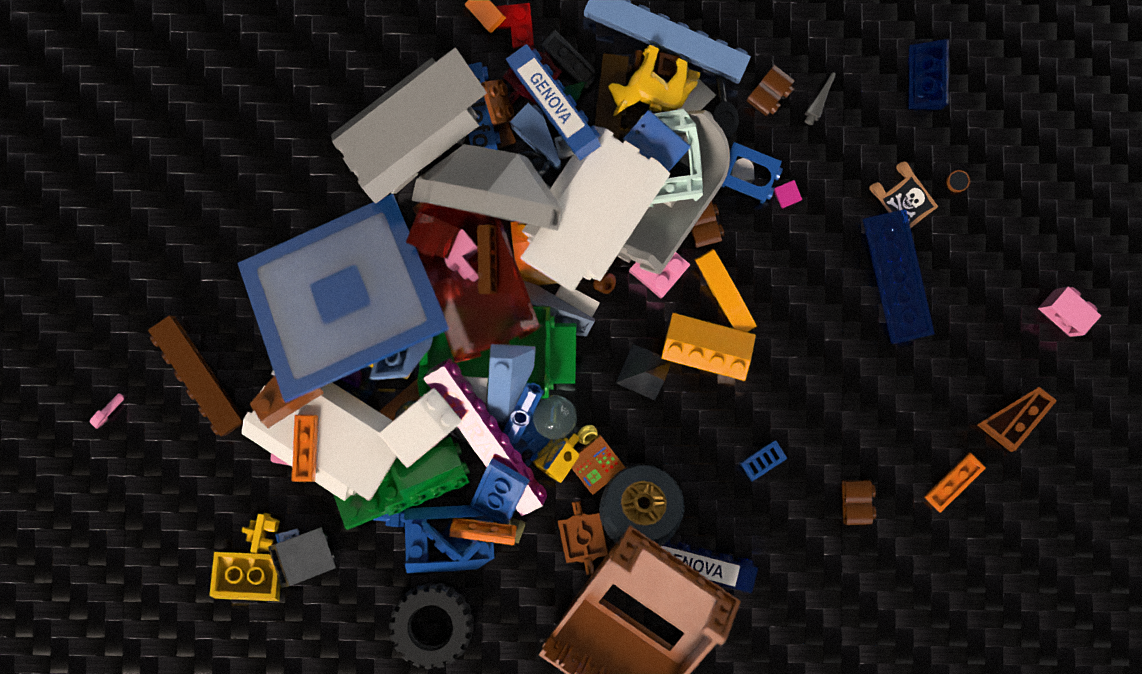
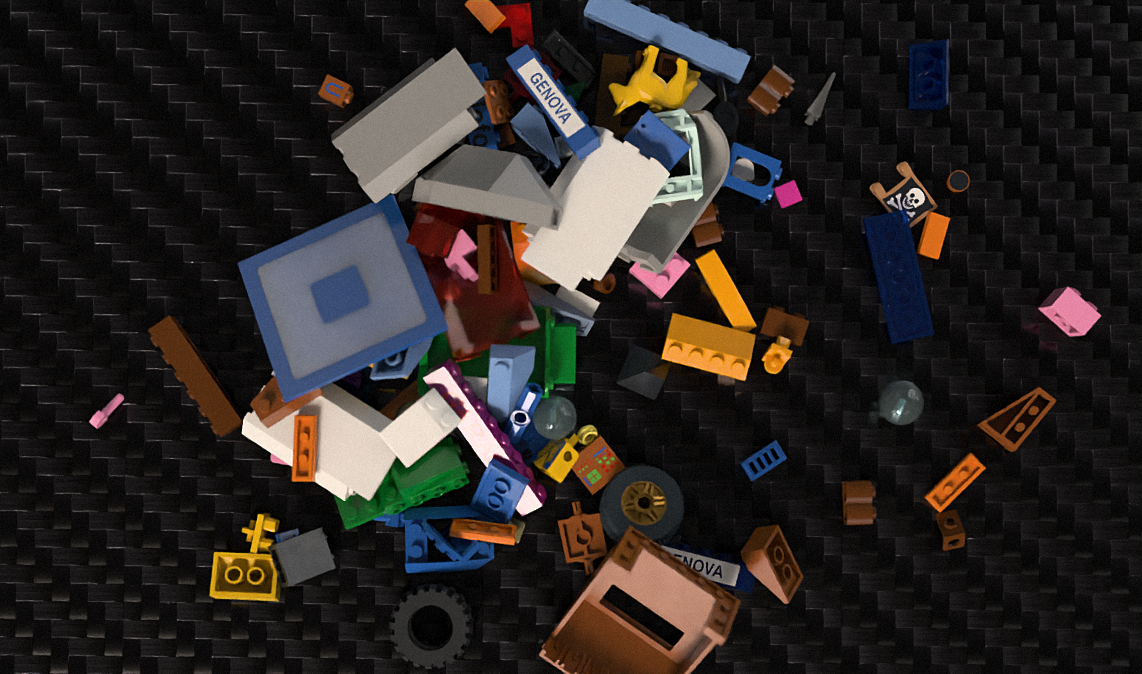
(336, 91): none -> dark orange brick
(772, 561): none -> dark orange slope
(777, 323): none -> reddish brown brick
(777, 355): none -> light orange hips
(901, 402): none -> clear light blue piece
(933, 235): none -> orange tile
(951, 529): none -> reddish brown bracket

